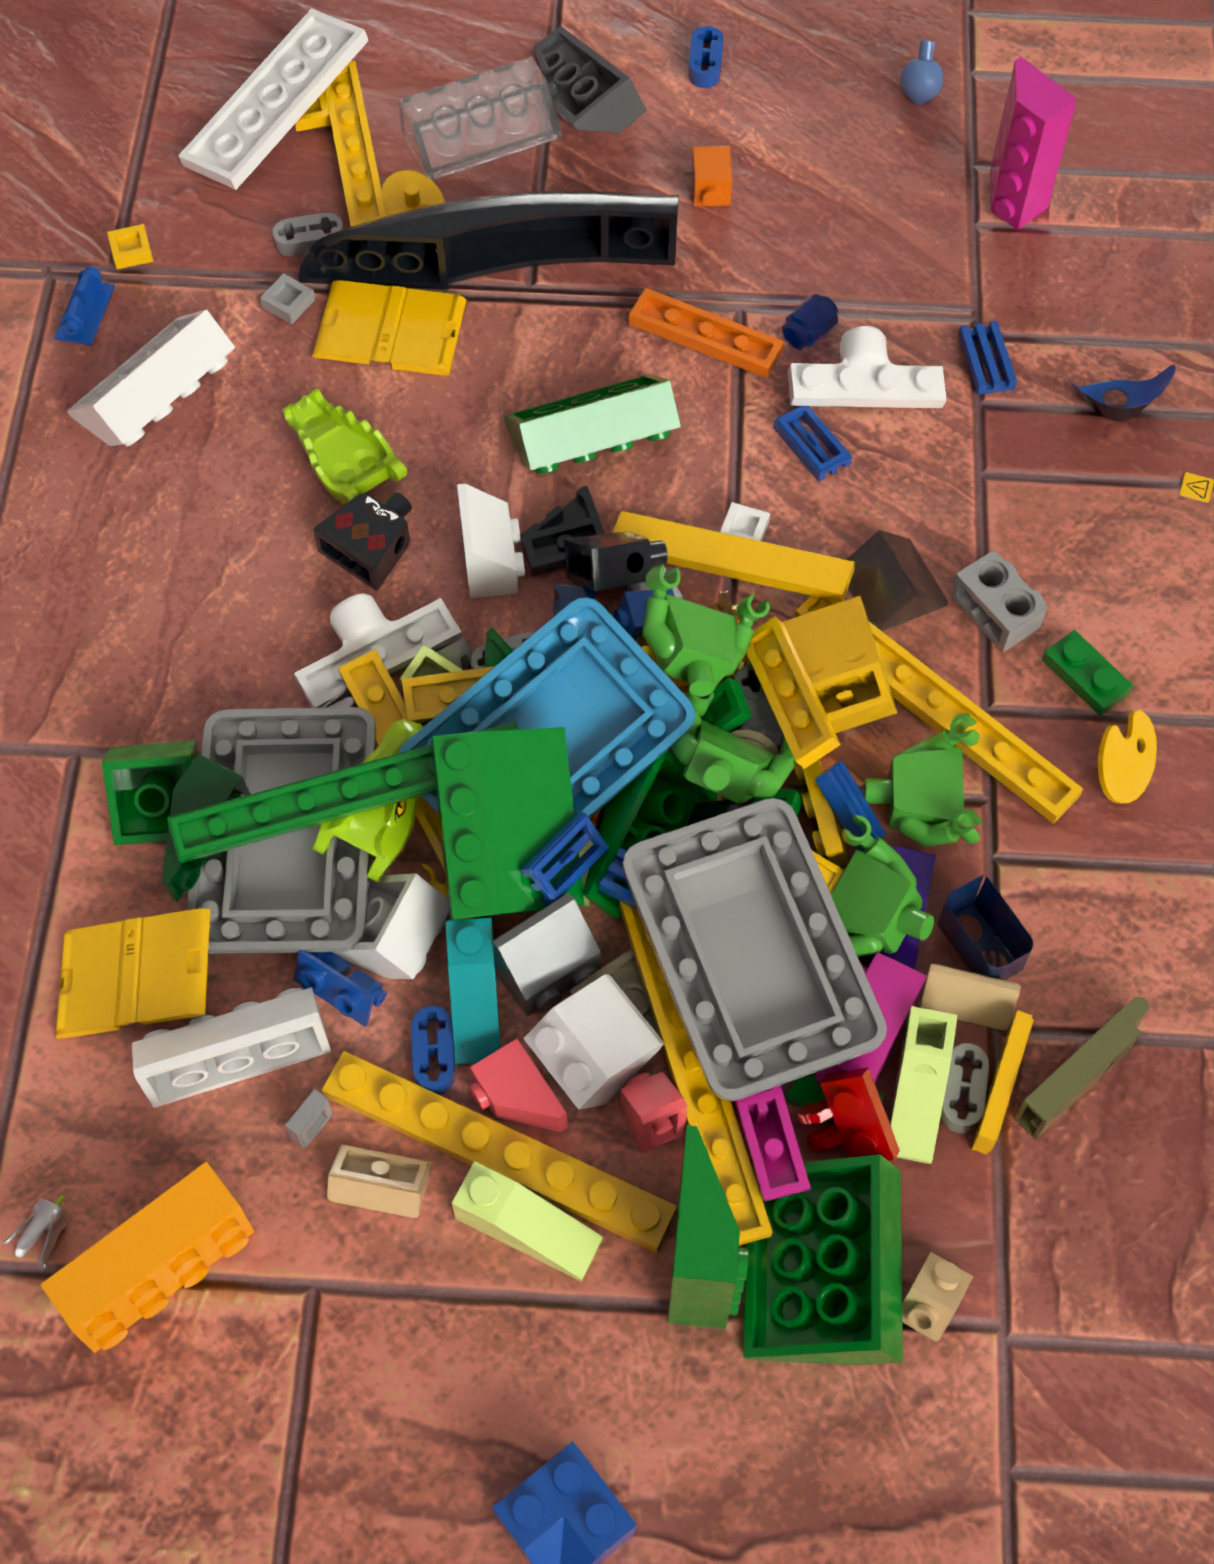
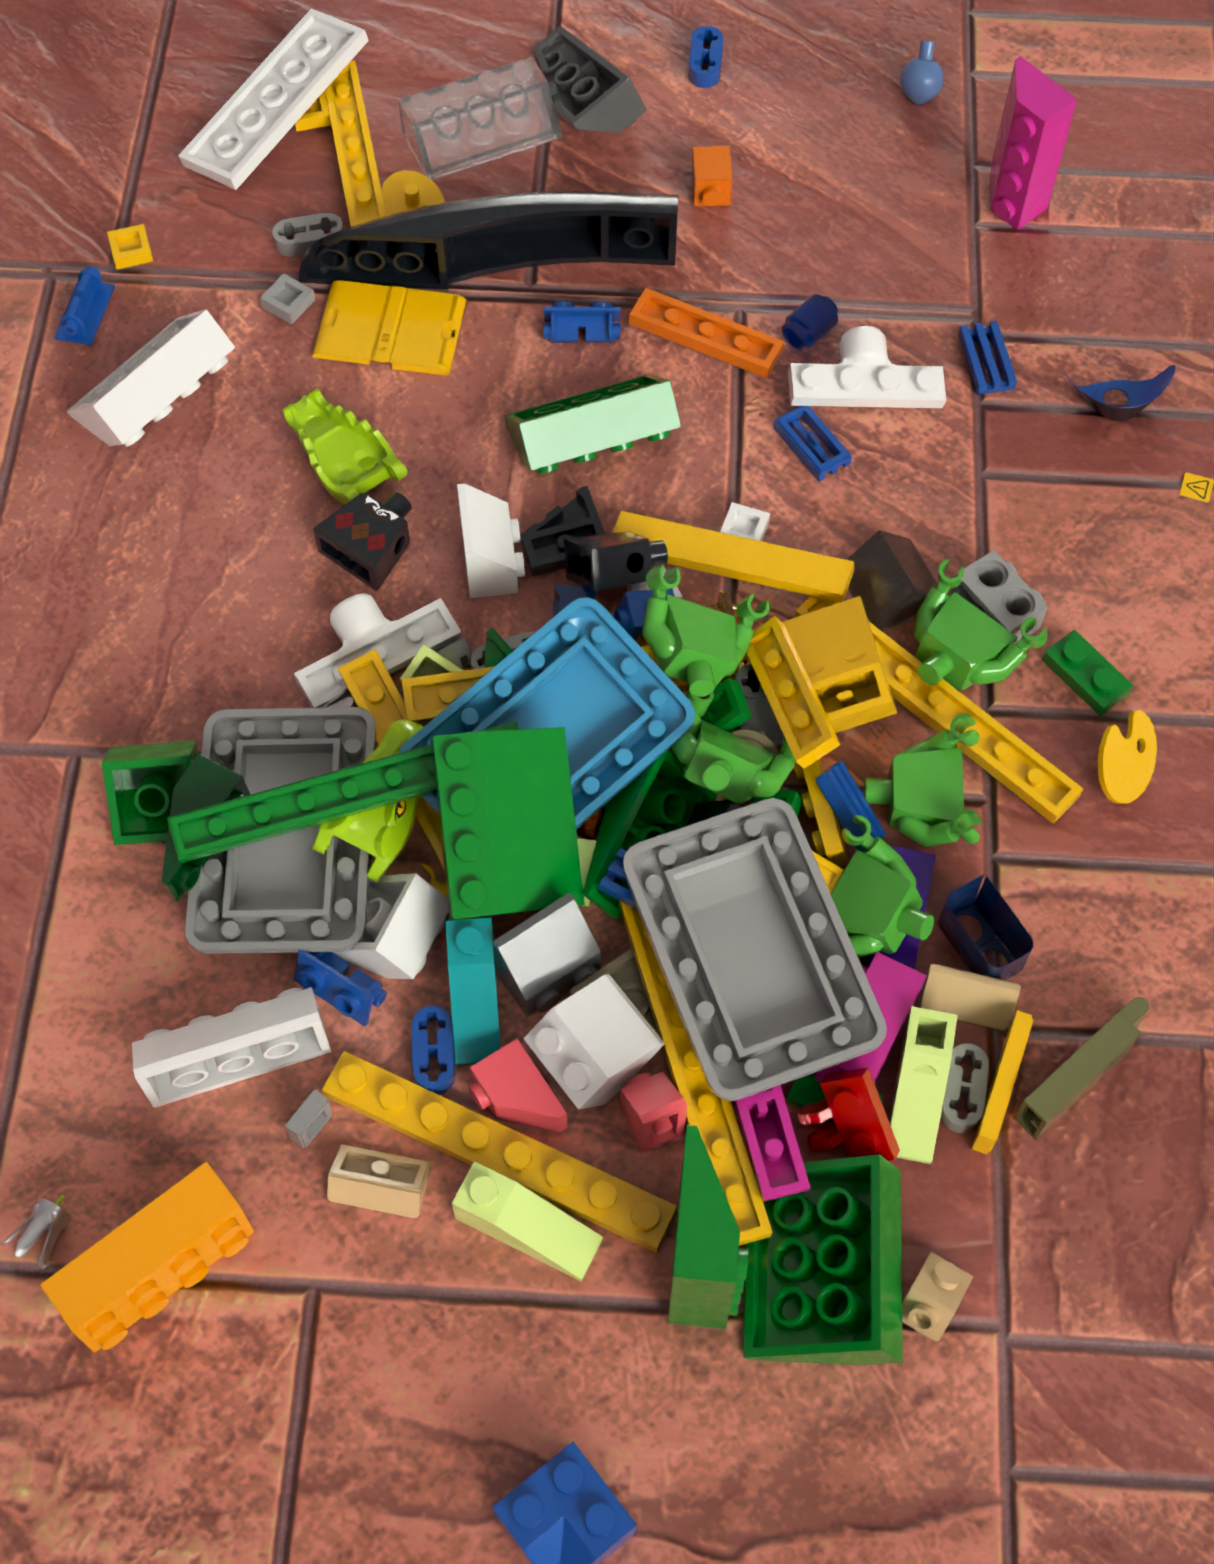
(133, 973): yellow piece -> none
(553, 846): blue tile -> none
(567, 320): none -> blue hinge
(964, 642): none -> bright green torso

